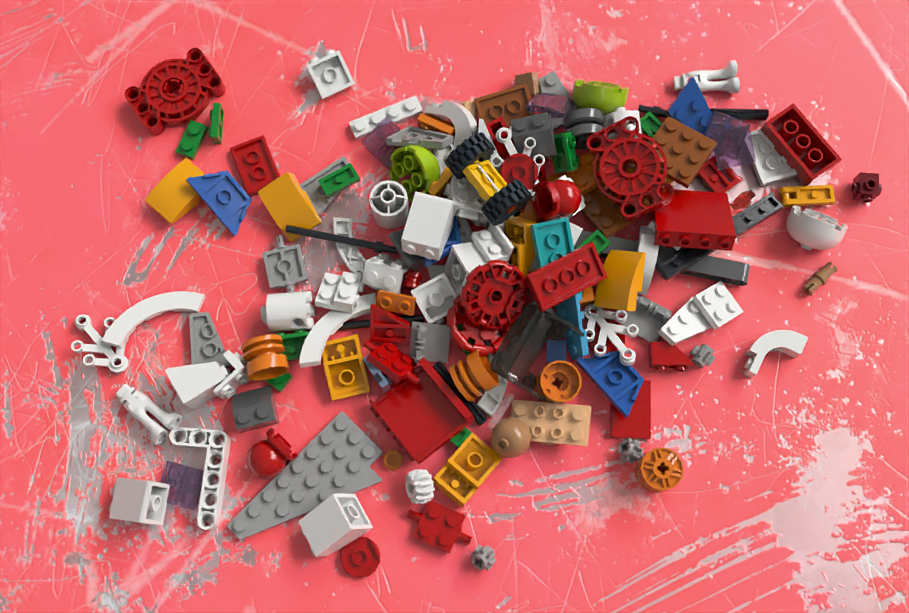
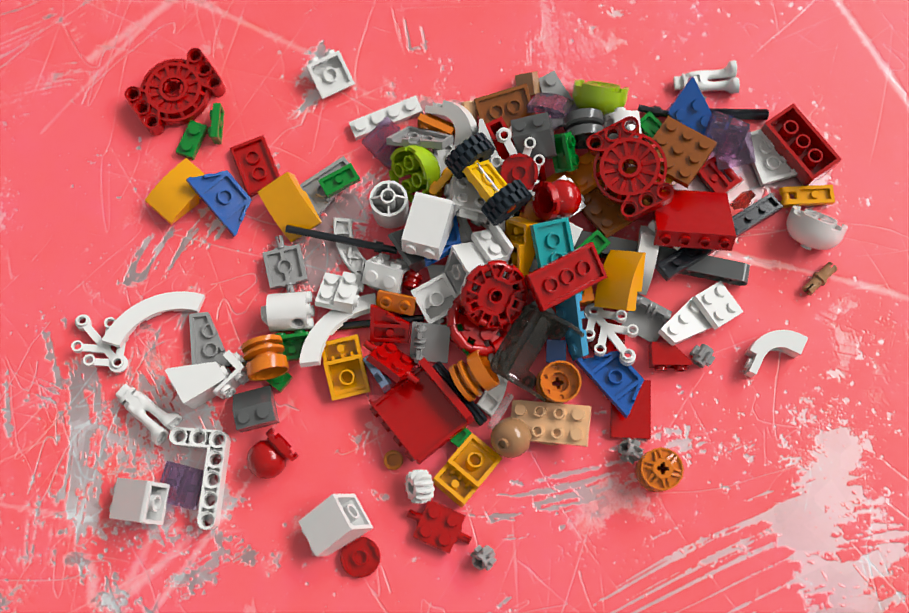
(330, 464): light grey wing -> none
(866, 187): dark red brick -> none

